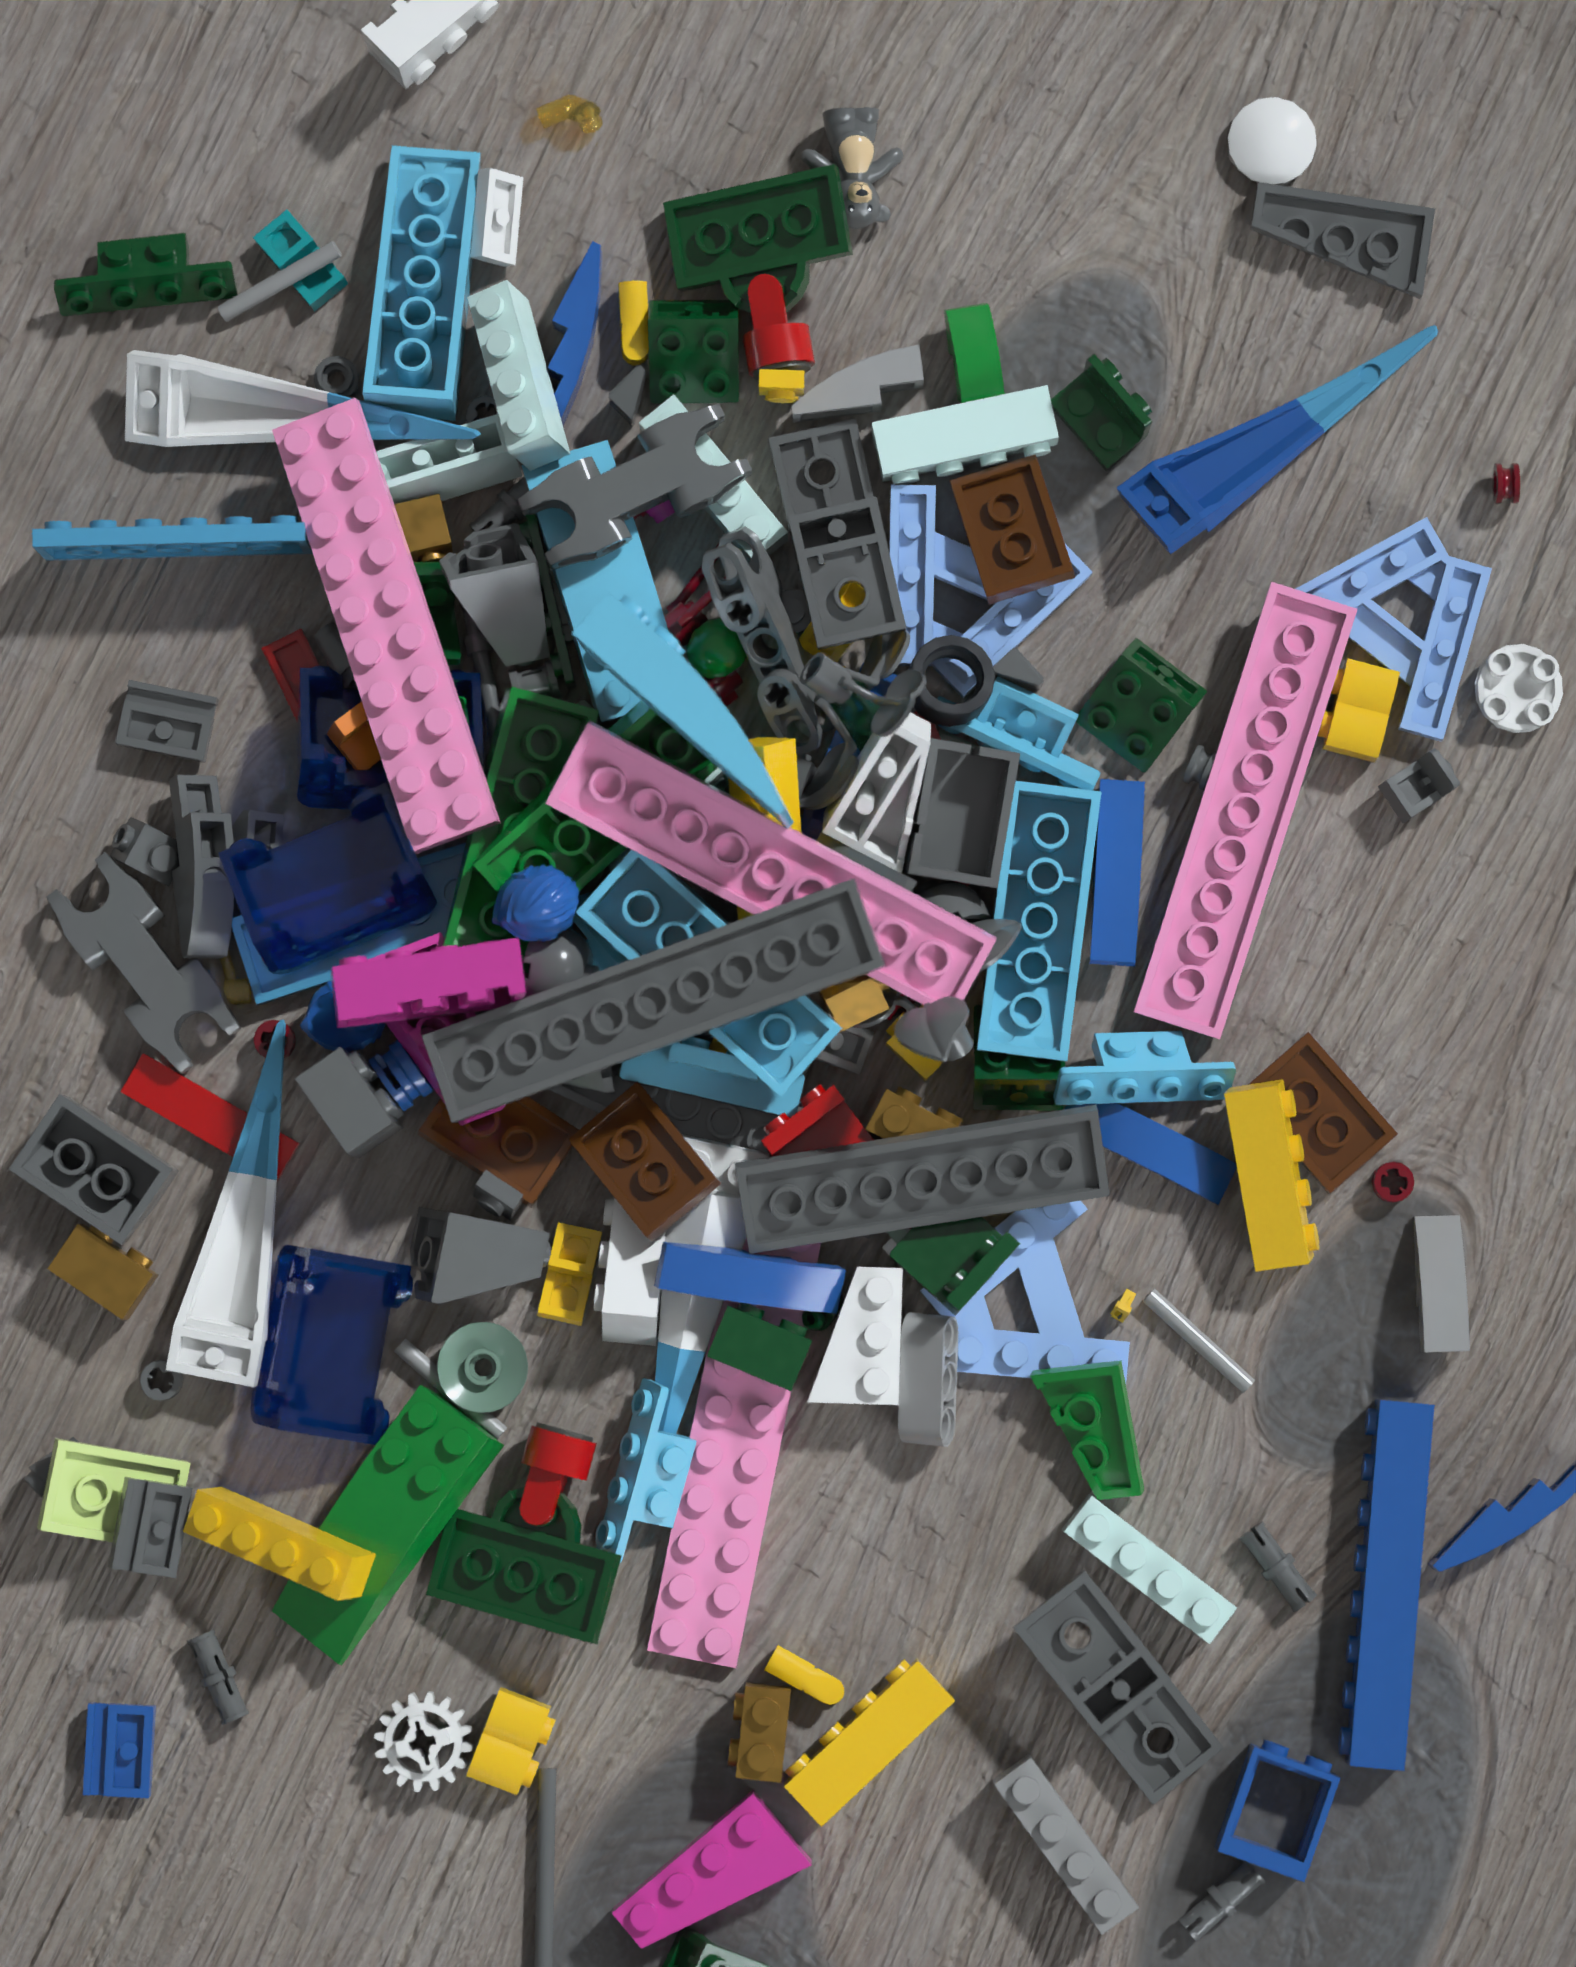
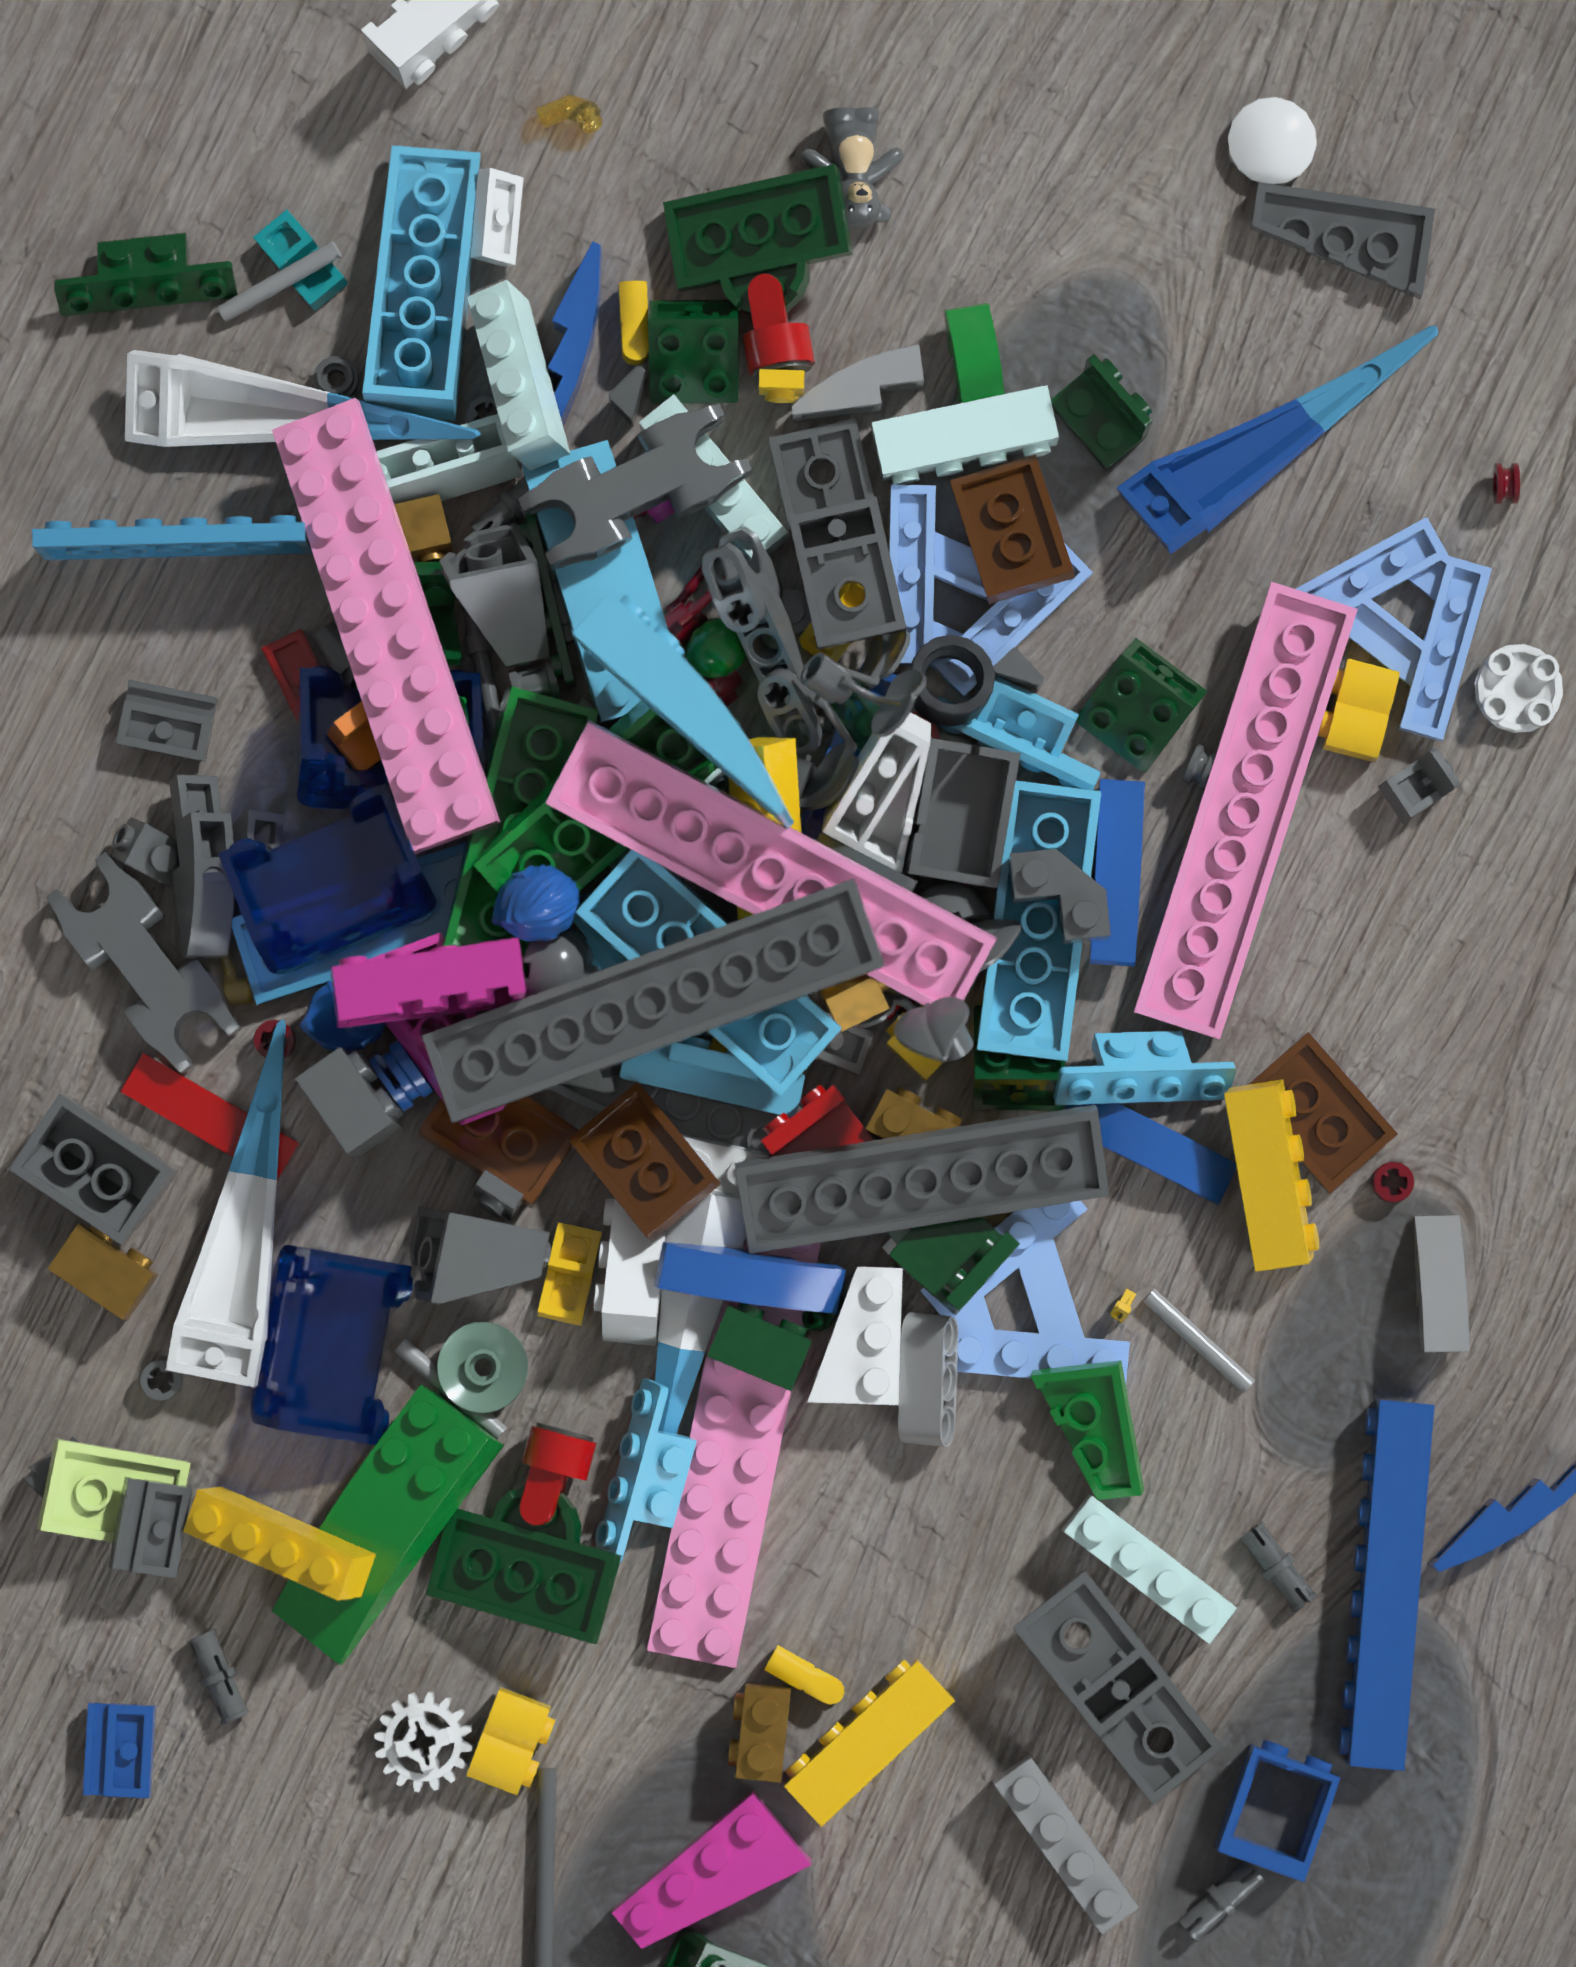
(1053, 876): none -> dark grey brick

